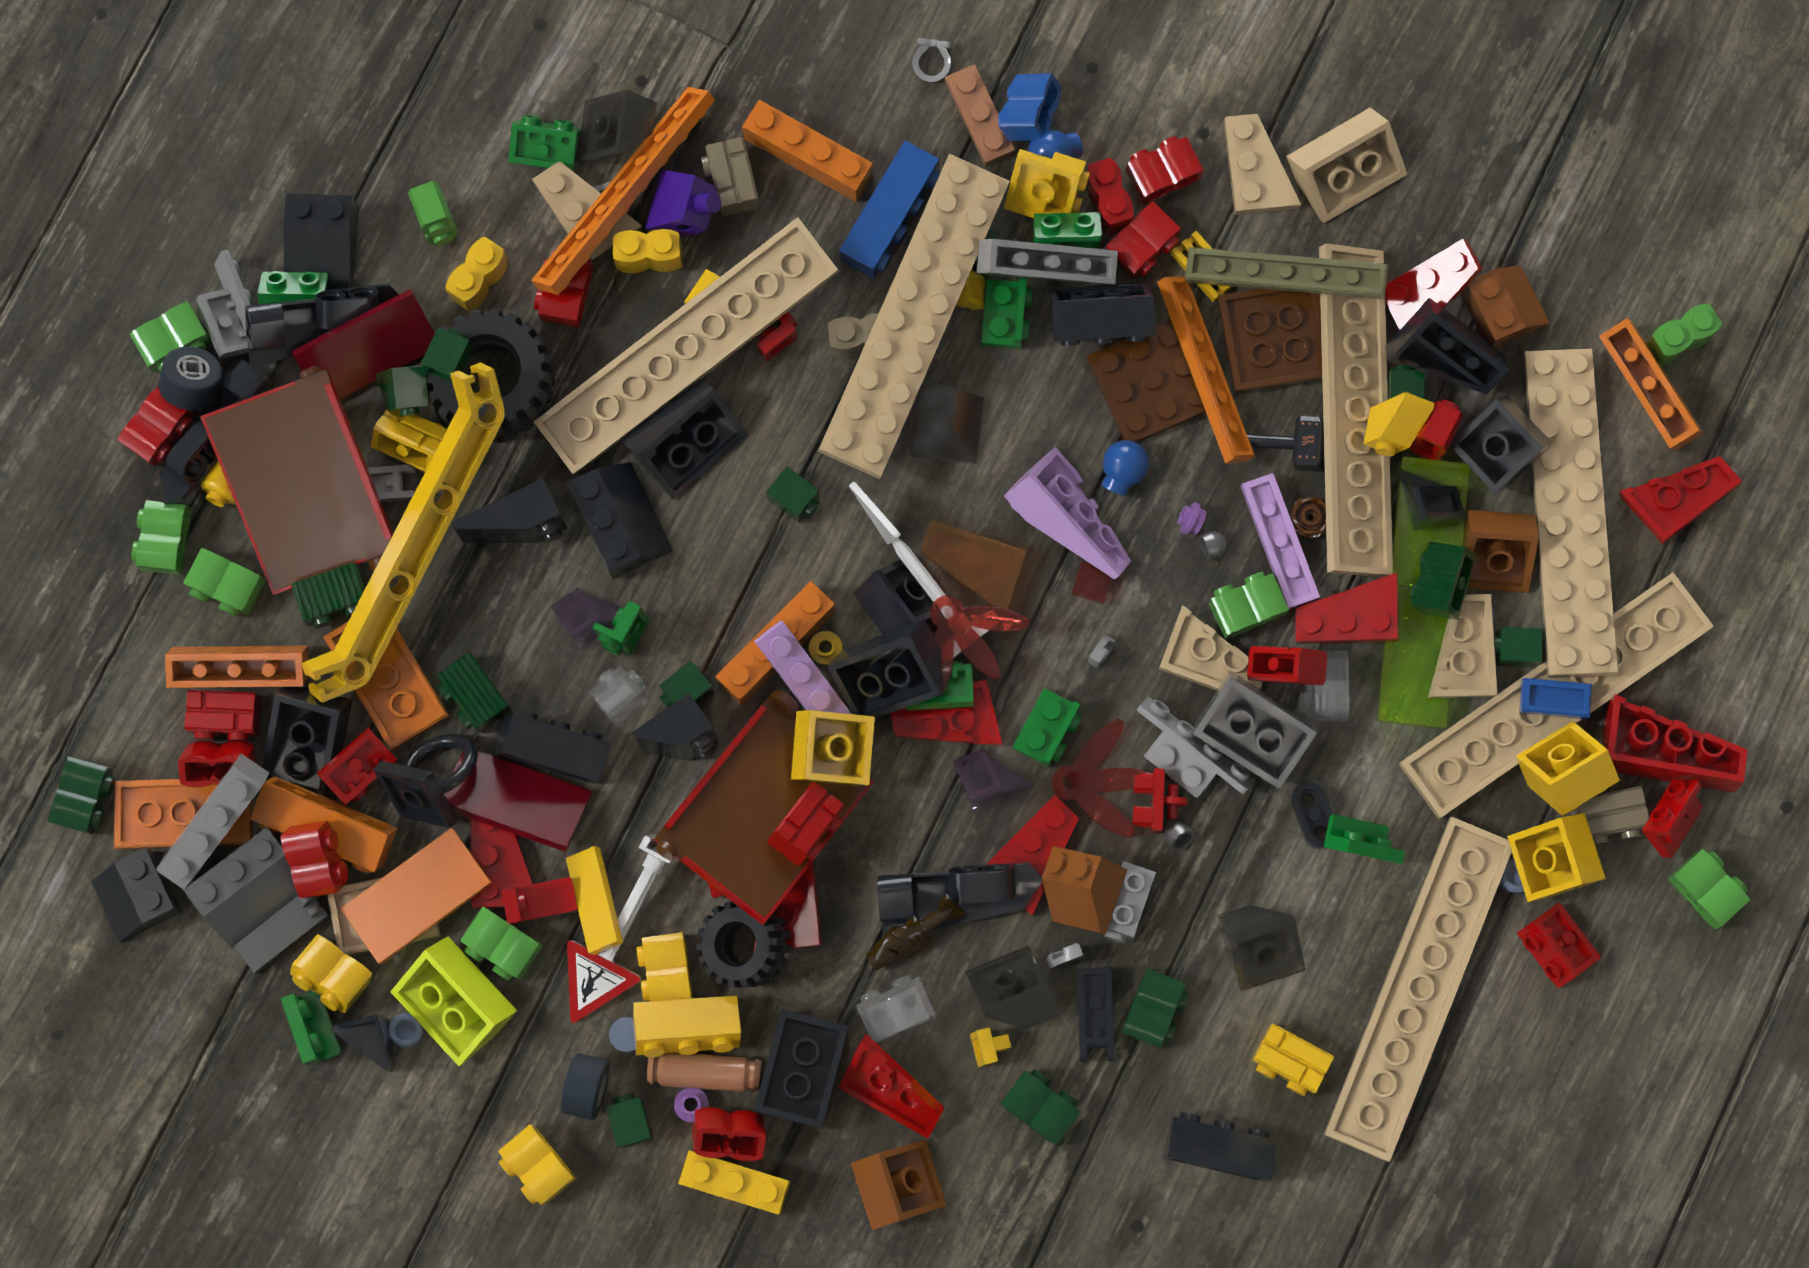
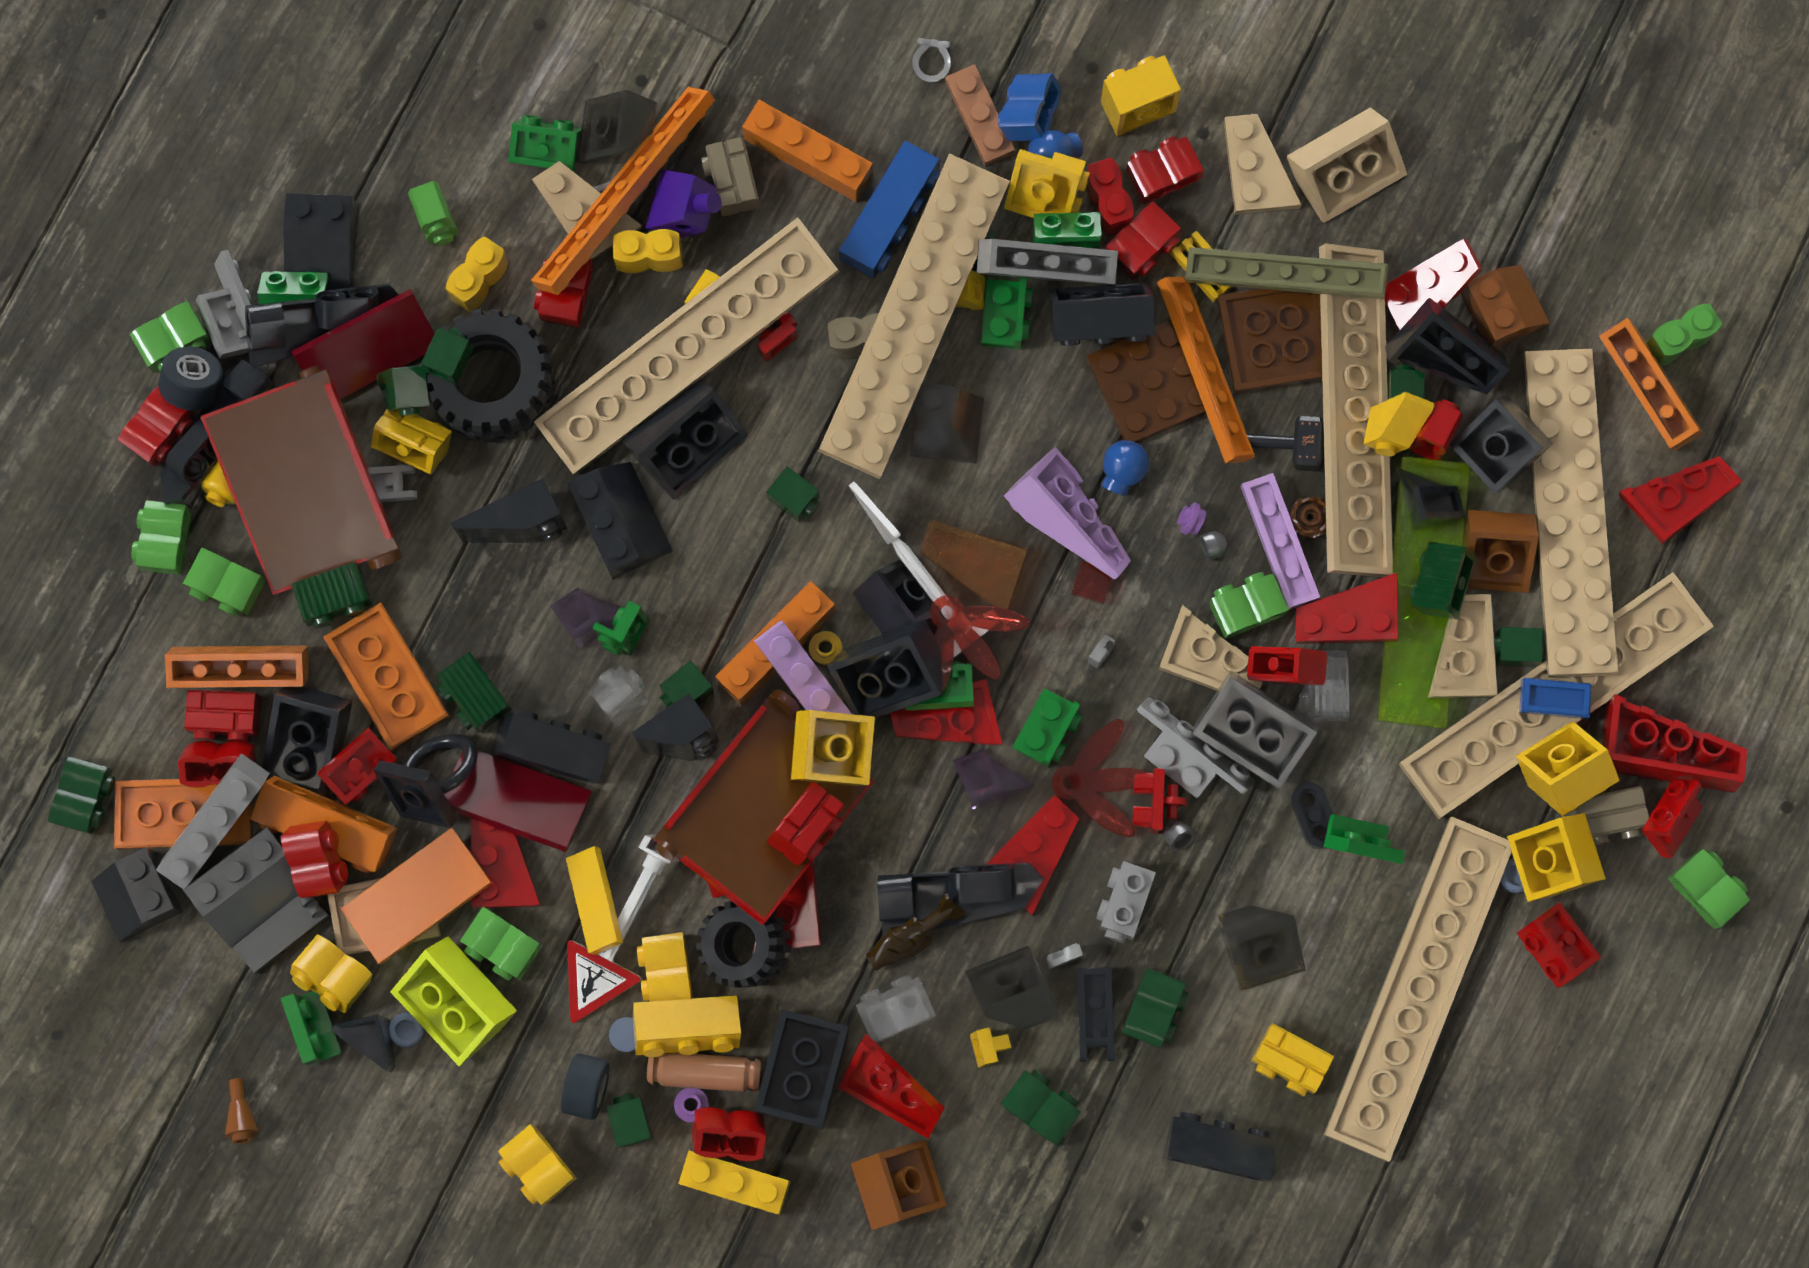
(240, 1120): none -> dark orange cone
(414, 538): yellow piece -> none
(539, 900): red bracket -> none
(1082, 889): dark orange slope -> none
(1140, 94): none -> yellow brick

